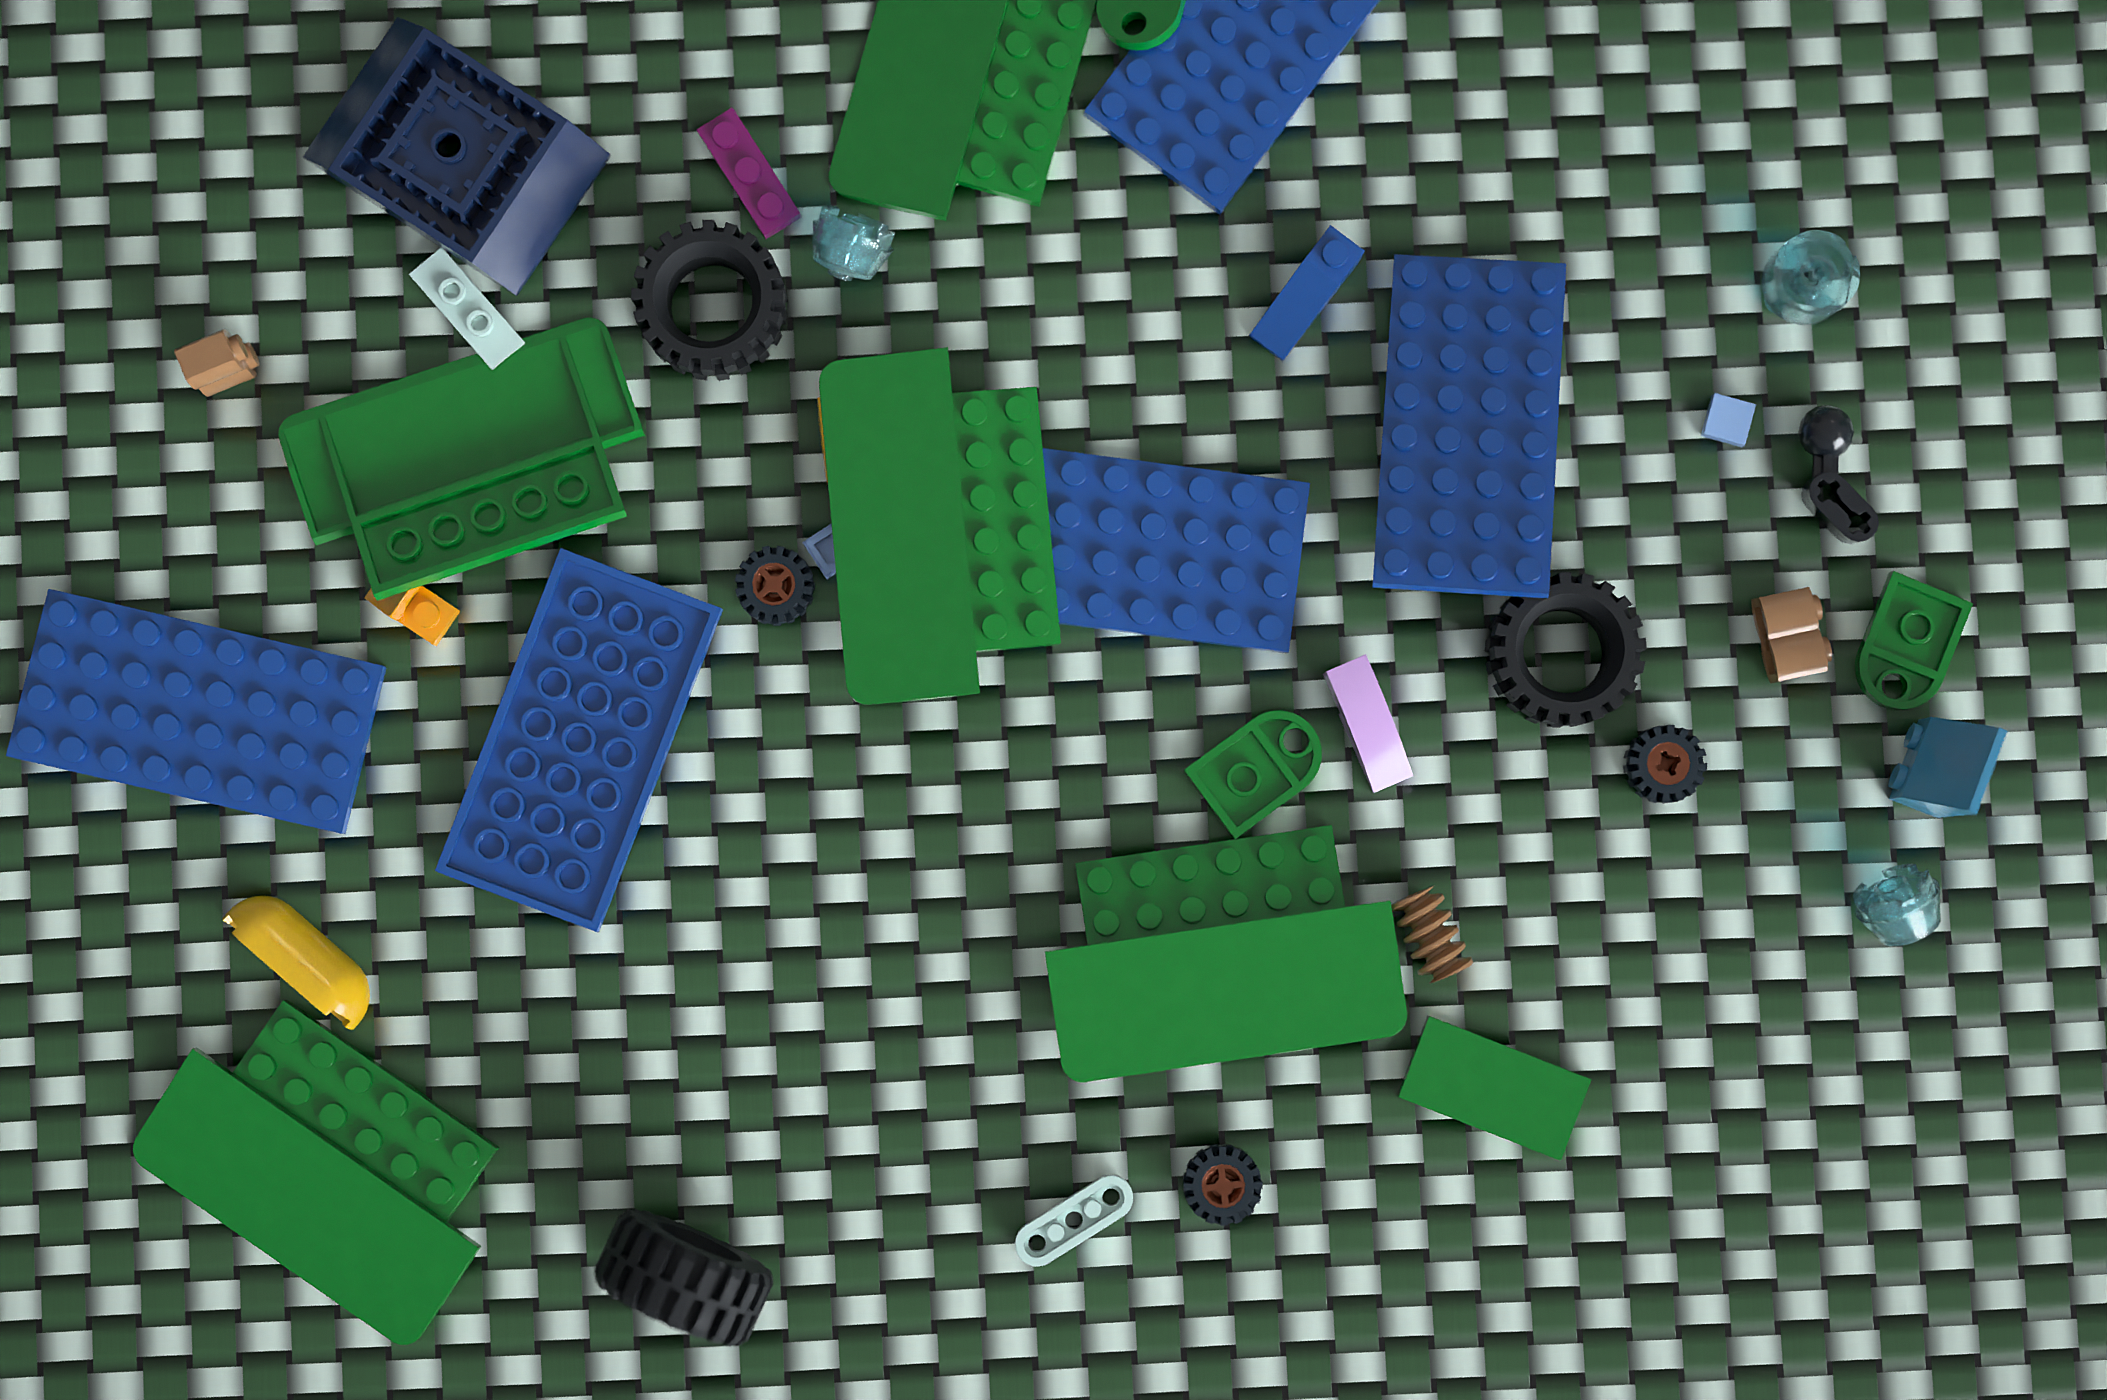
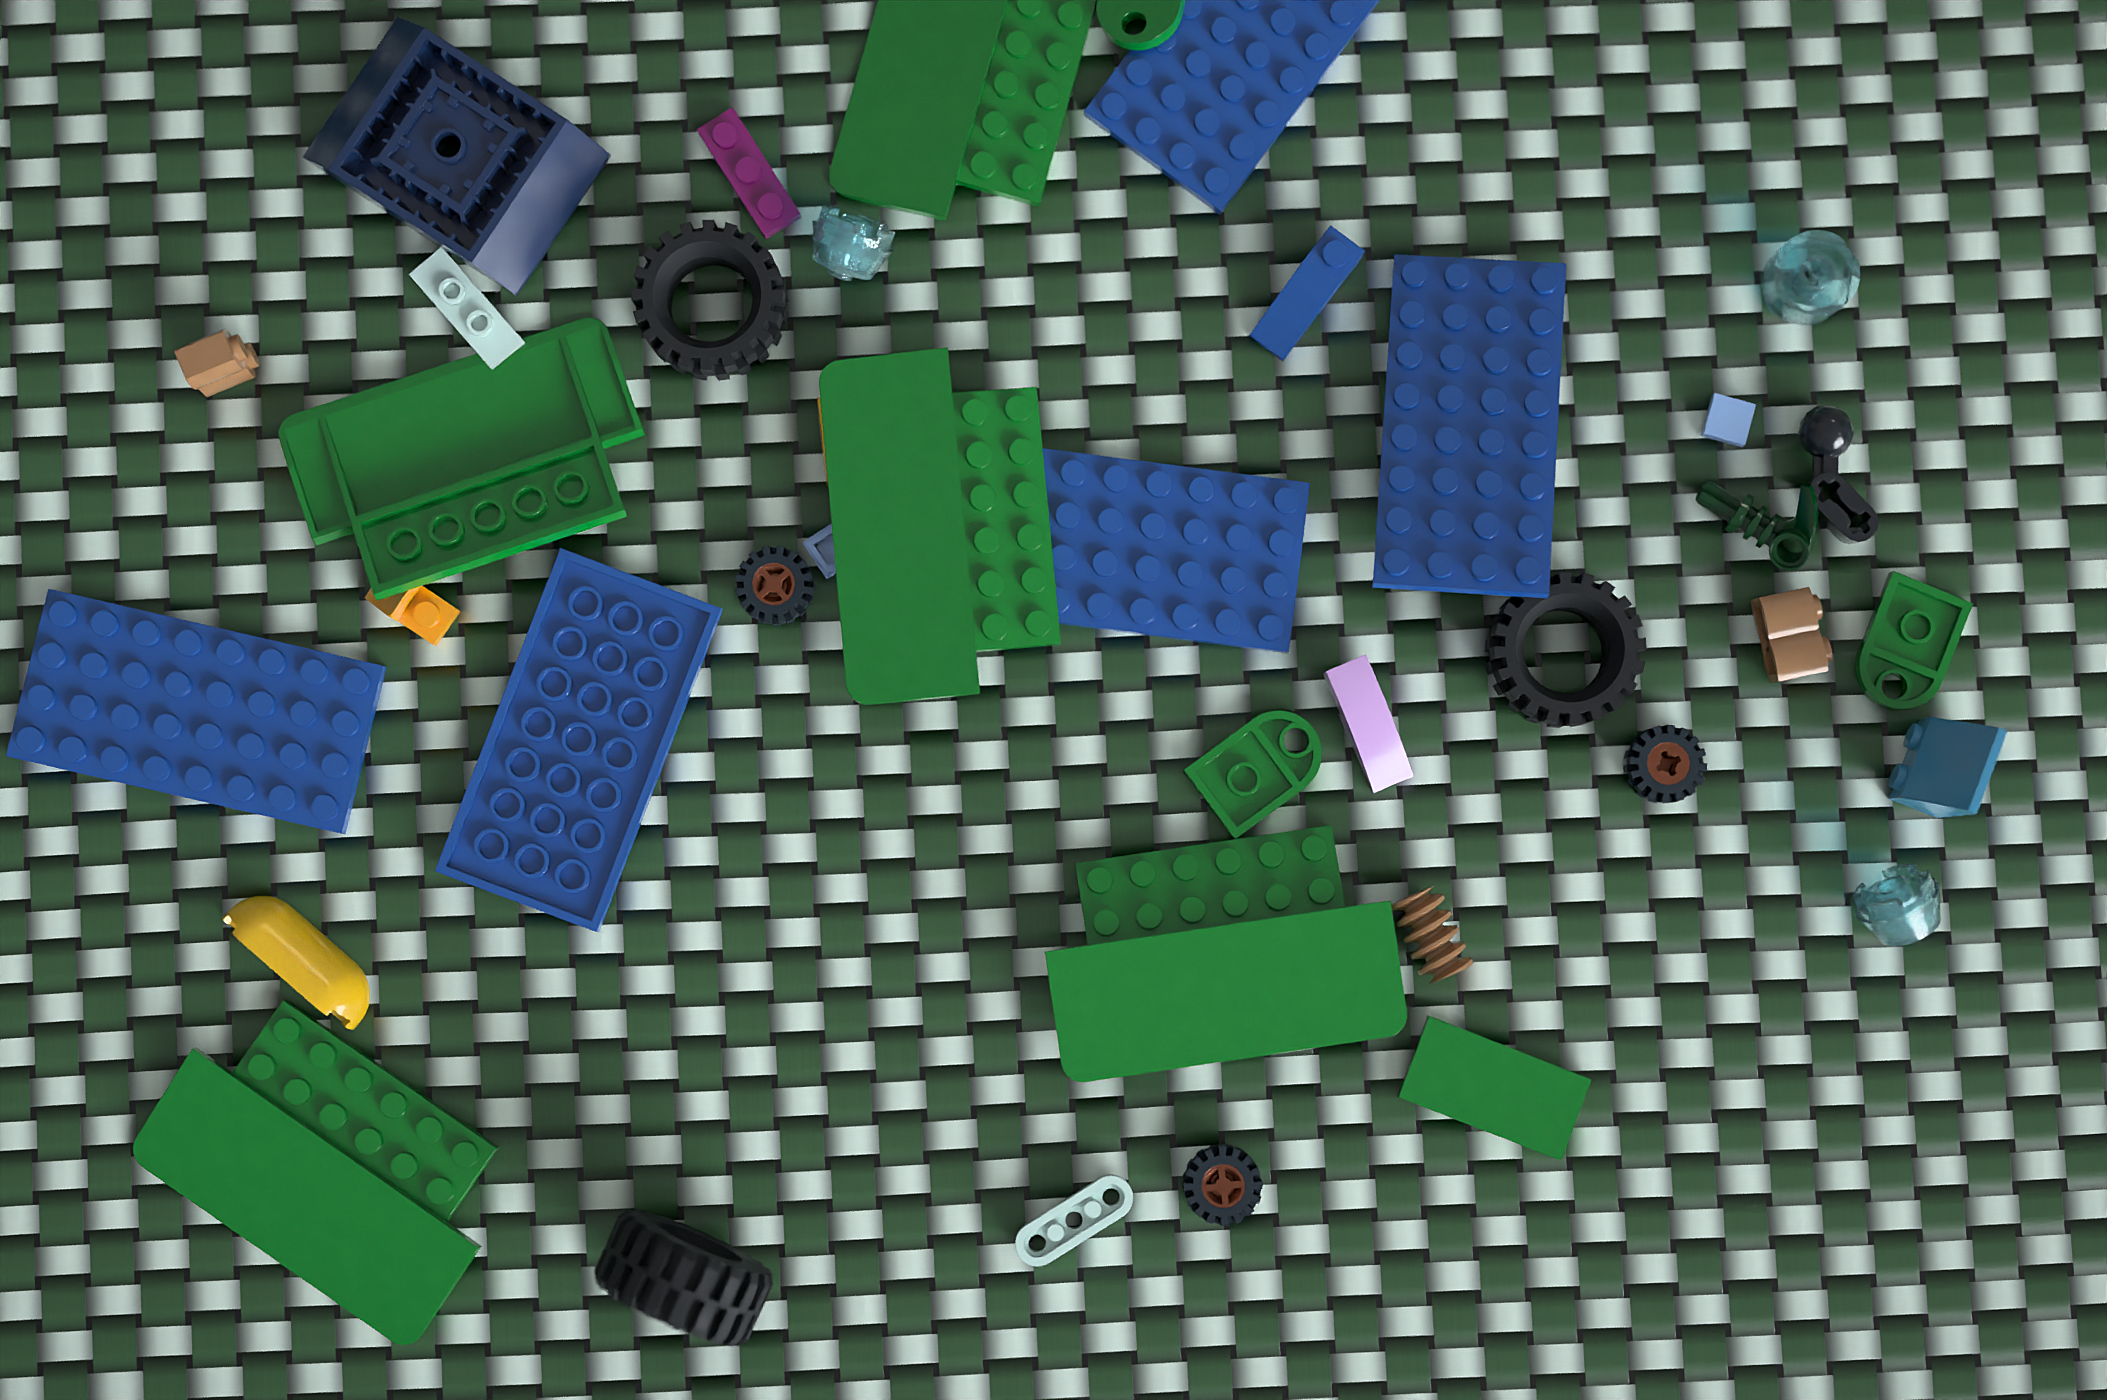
(1764, 528): none -> dark green piece

